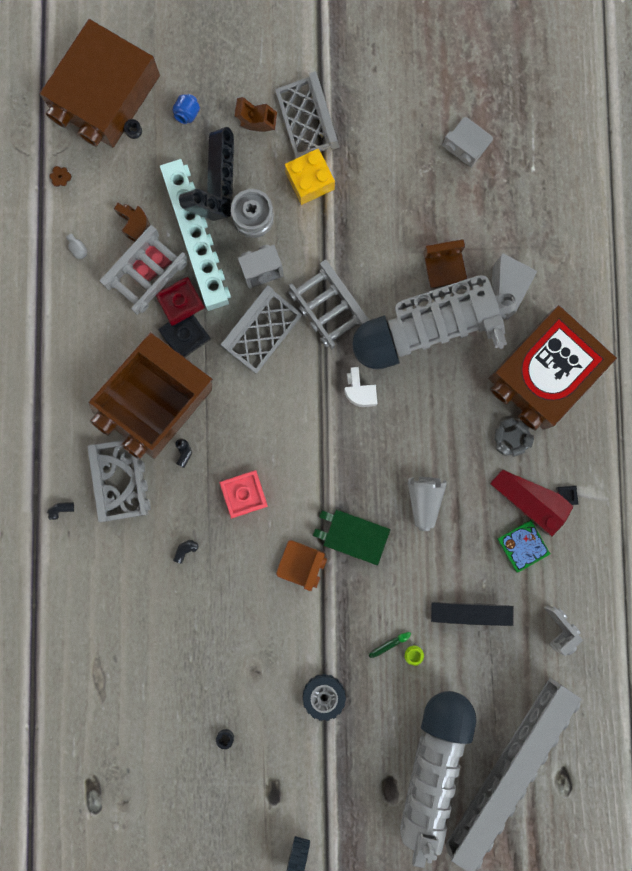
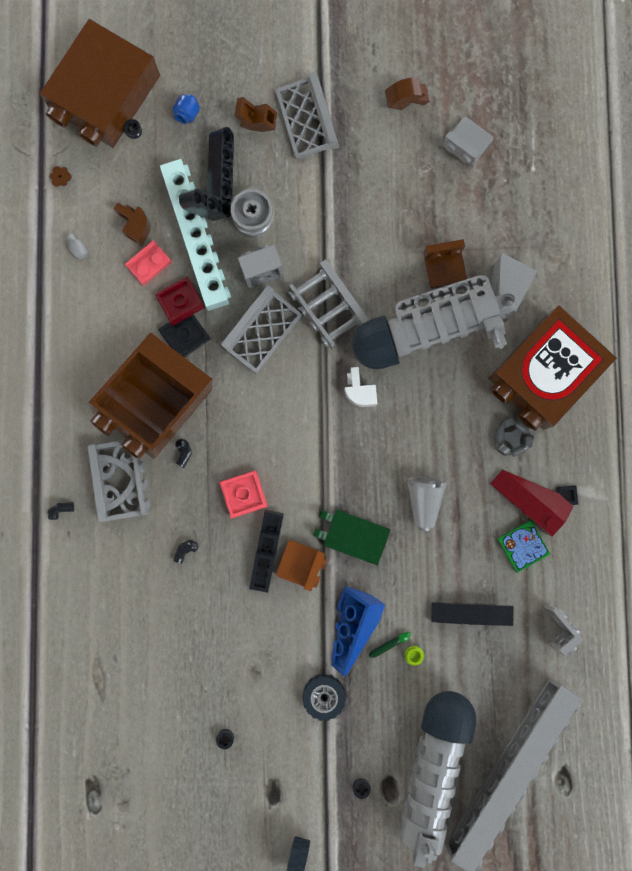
(138, 252): light grey fence -> none
(266, 551): none -> black slope
(309, 176): yellow brick -> none
(356, 623): none -> blue wedge
(356, 785): none -> black bush
(406, 92): none -> reddish brown brick

